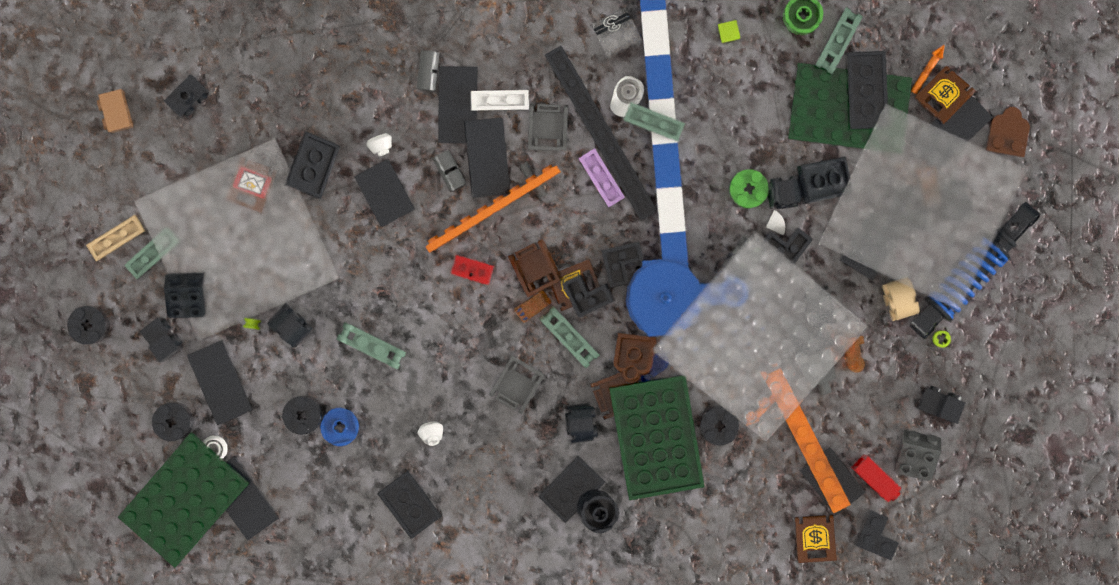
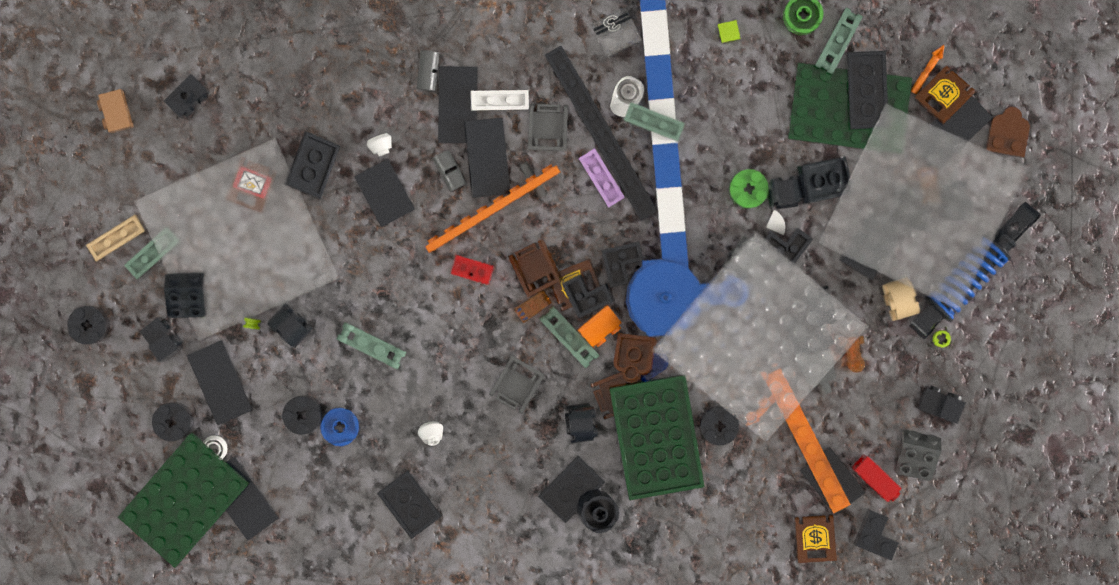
(600, 326): none -> orange slope

